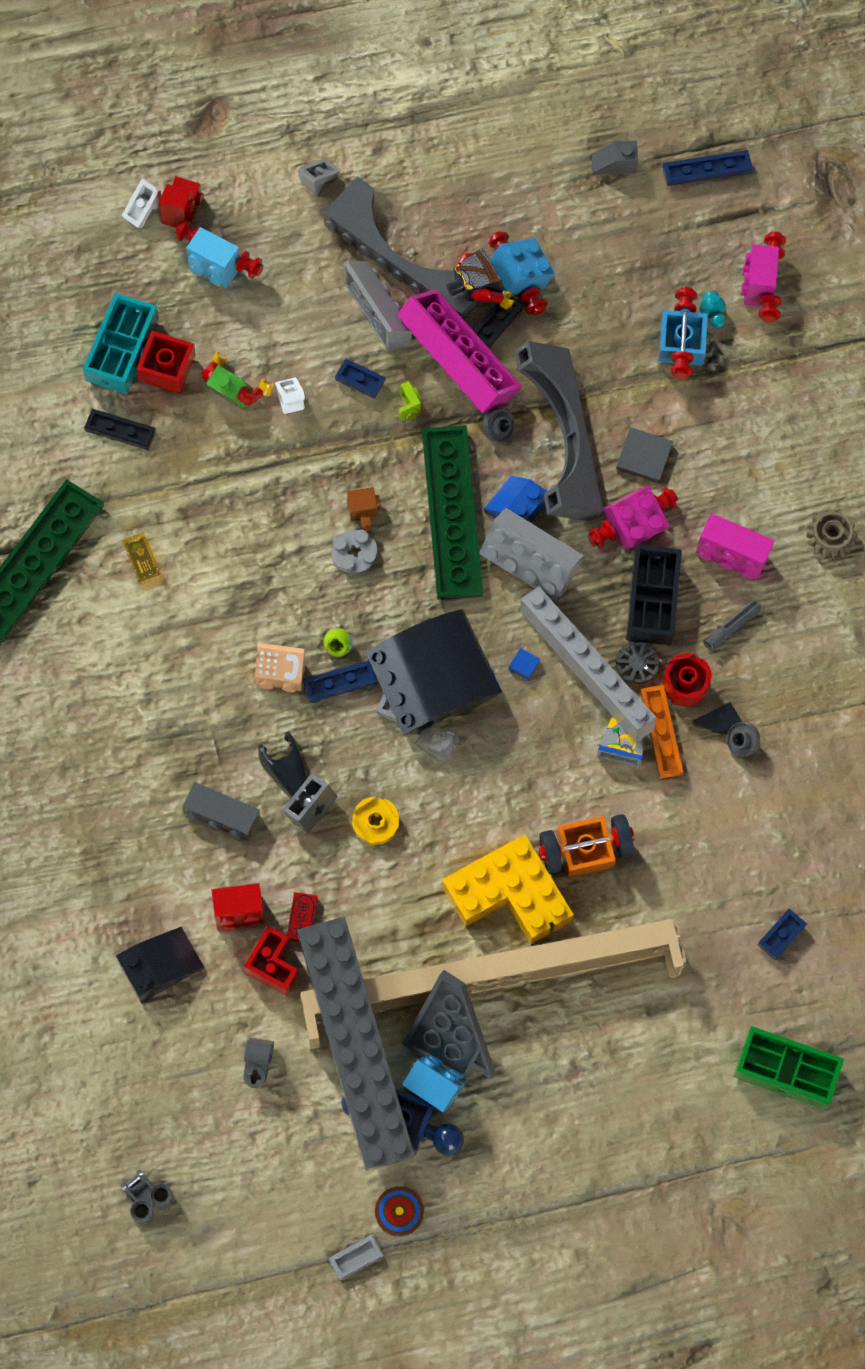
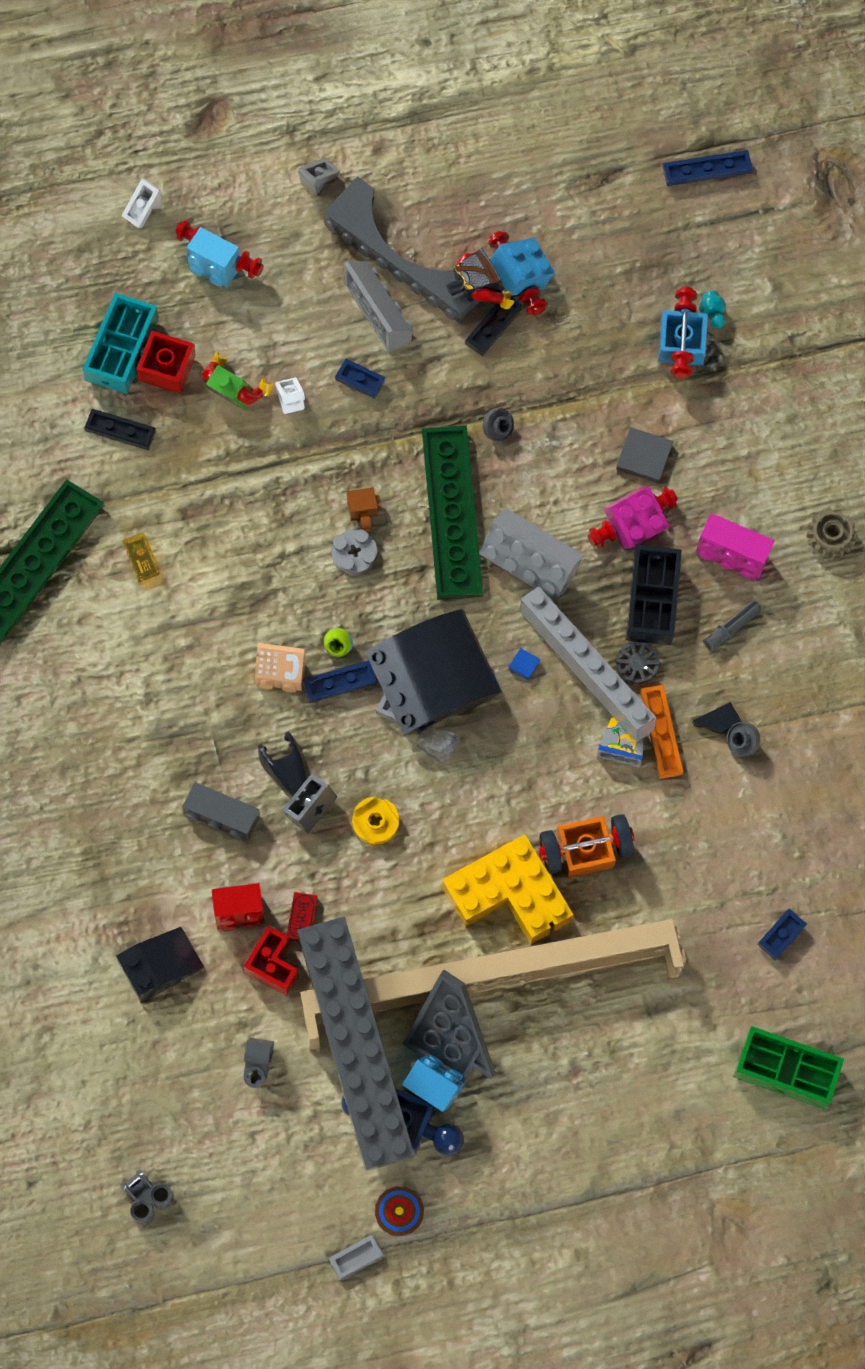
(180, 201): red brick -> none
(411, 398): lime bracket -> none
(459, 350): dark pink brick -> none
(520, 496): blue slope -> none
(553, 373): dark grey arch -> none
(616, 158): dark grey slope -> none
(694, 670): red brick -> none
(761, 276): dark pink brick -> none

